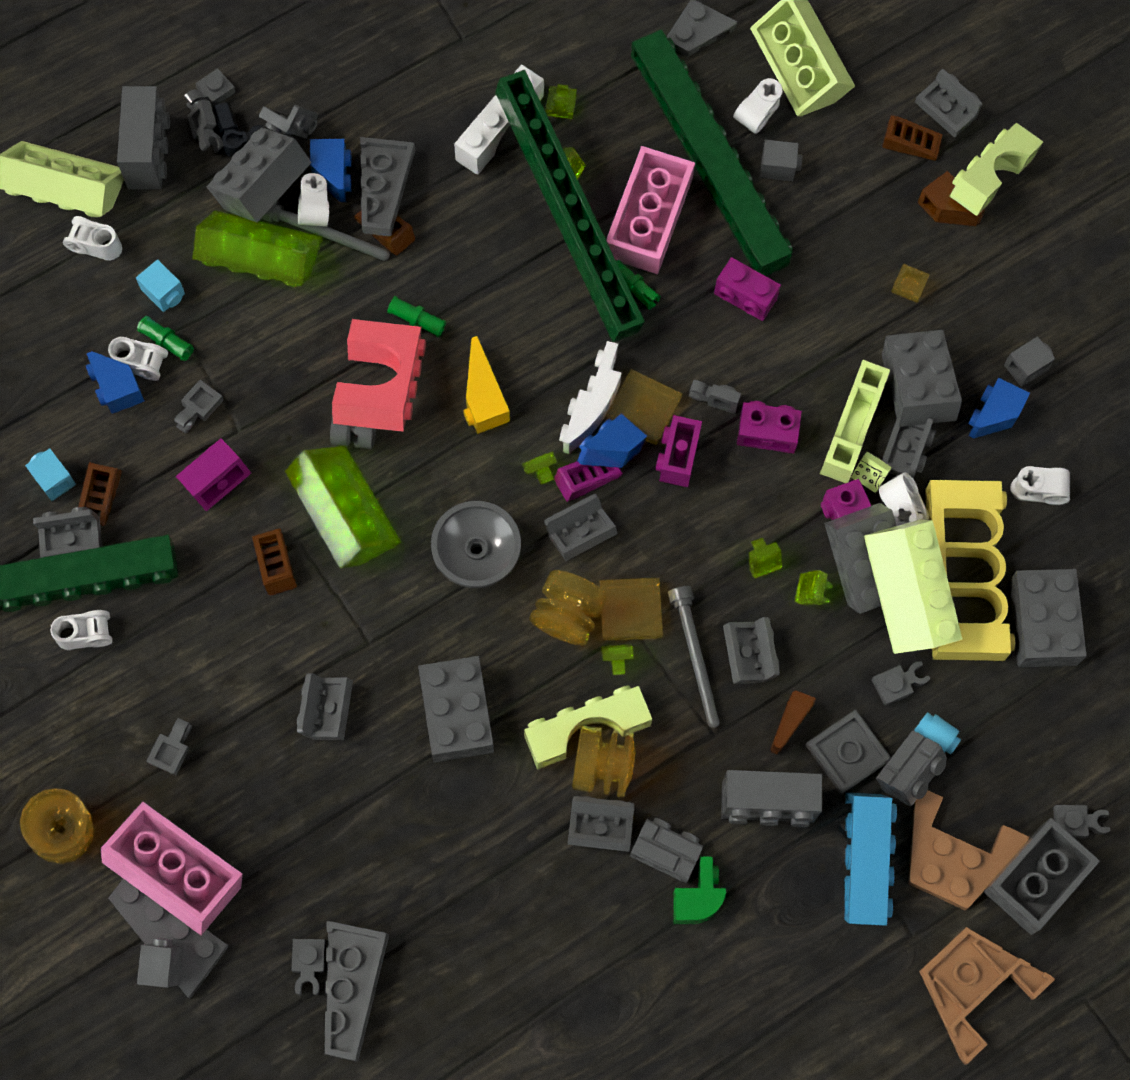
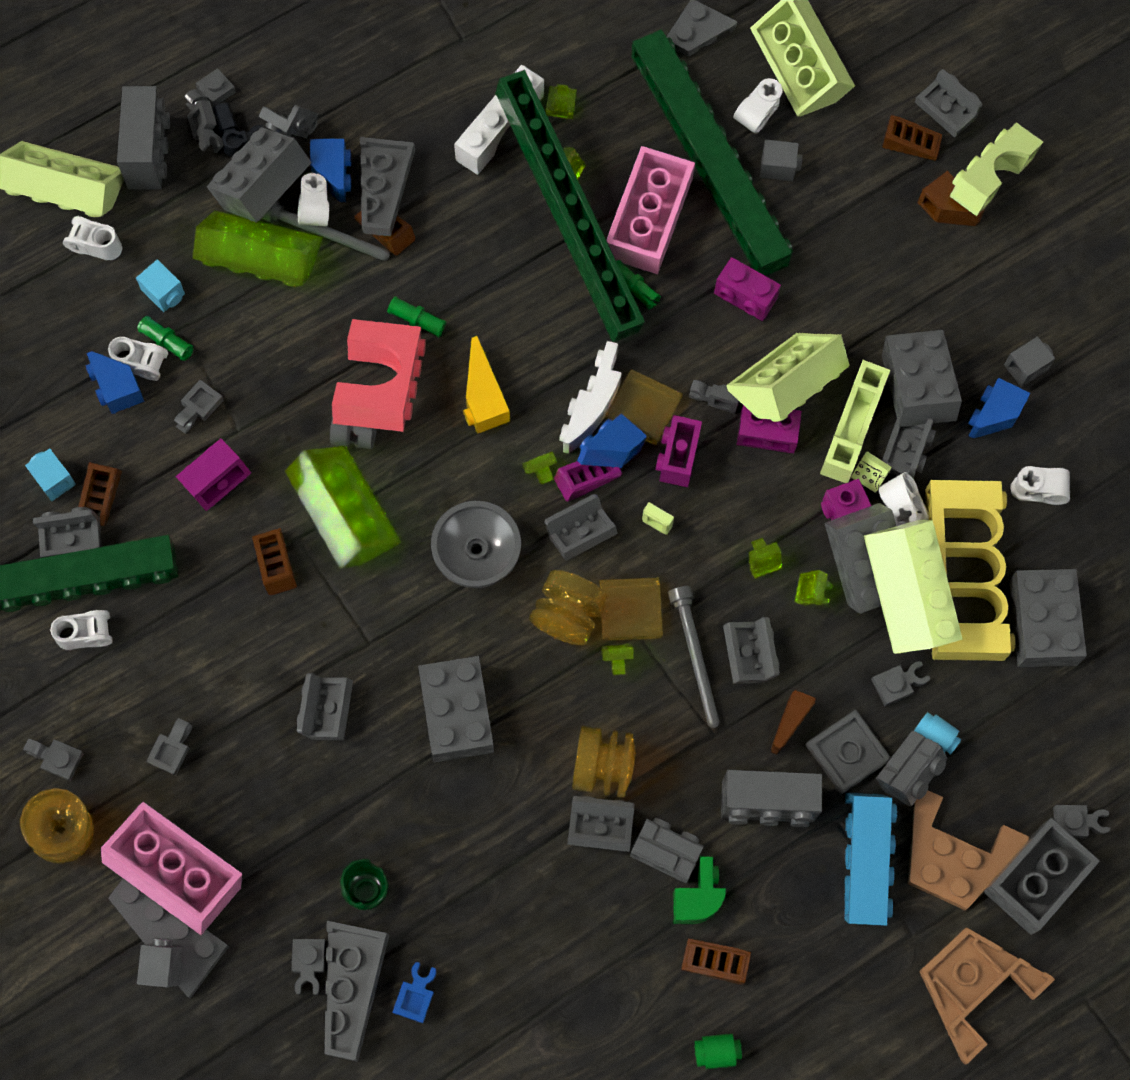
(58, 759): none -> dark grey plate
(364, 885): none -> dark green hair
(415, 998): none -> blue plate
(622, 711): yellowish green arch -> none
(657, 518): none -> yellowish green tile
(717, 1051): none -> green brick
(743, 955): none -> reddish brown slope
(790, 375): none -> yellowish green slope
(910, 283): clear yellow plate -> none

